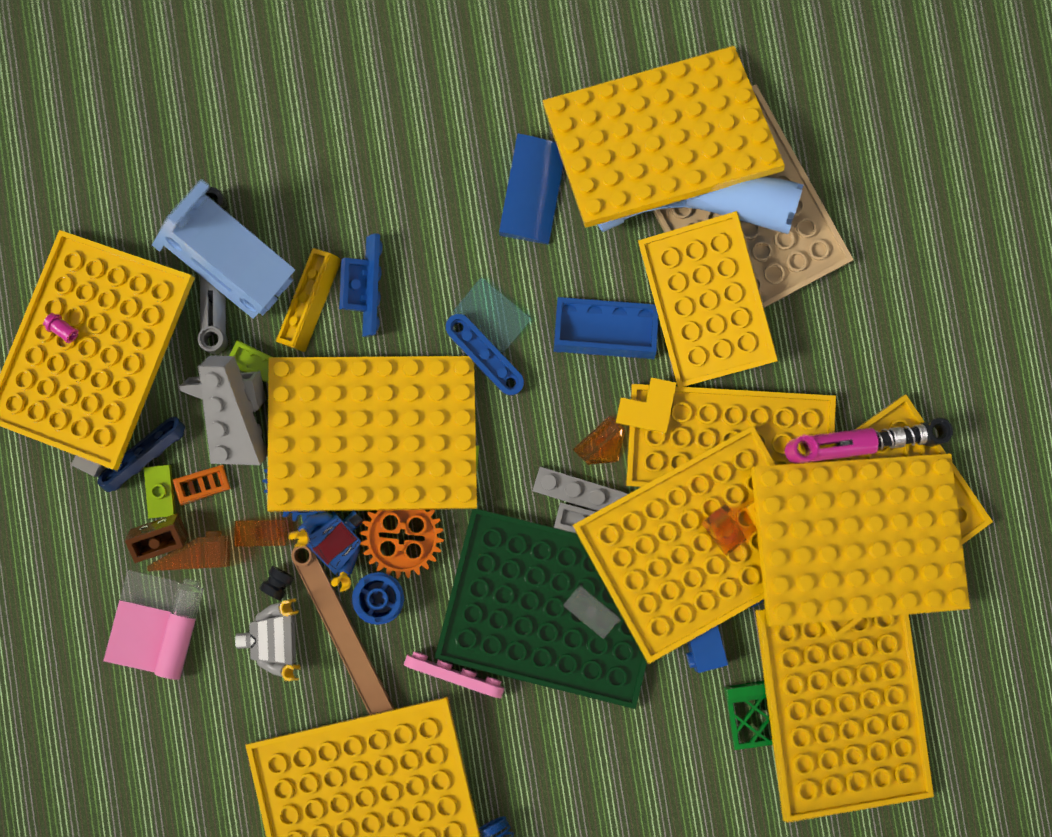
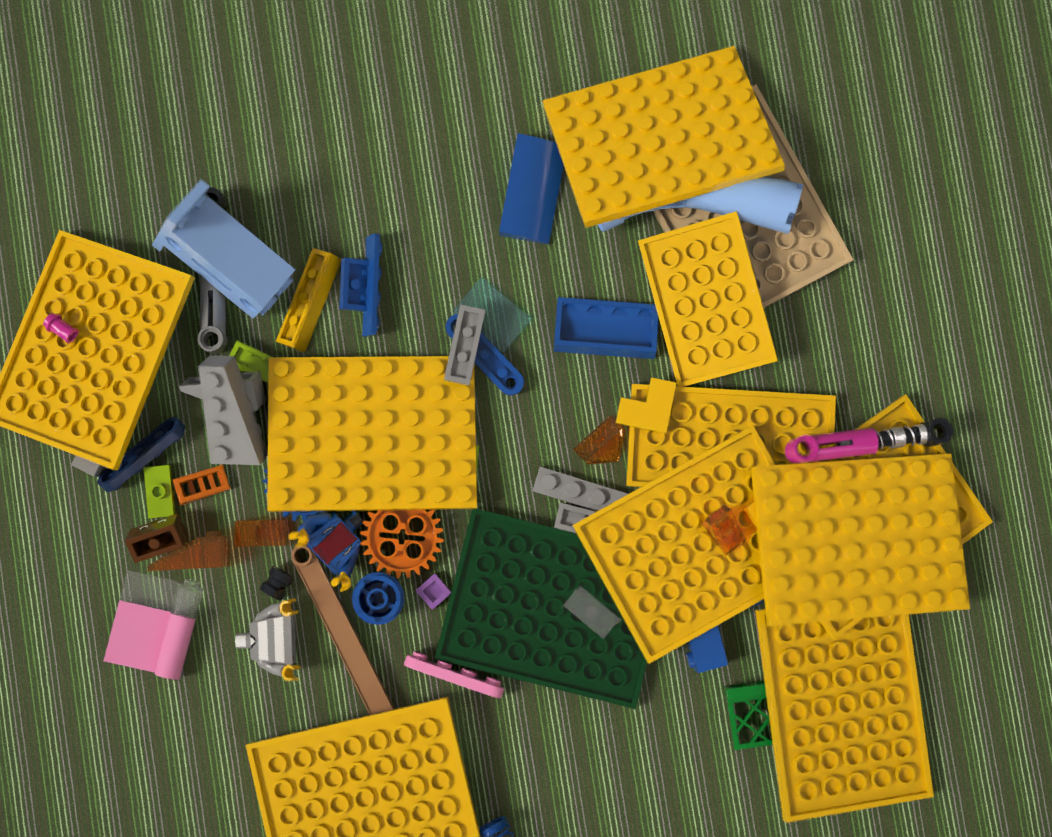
(433, 591): none -> medium lavender tile
(464, 345): none -> light grey plate

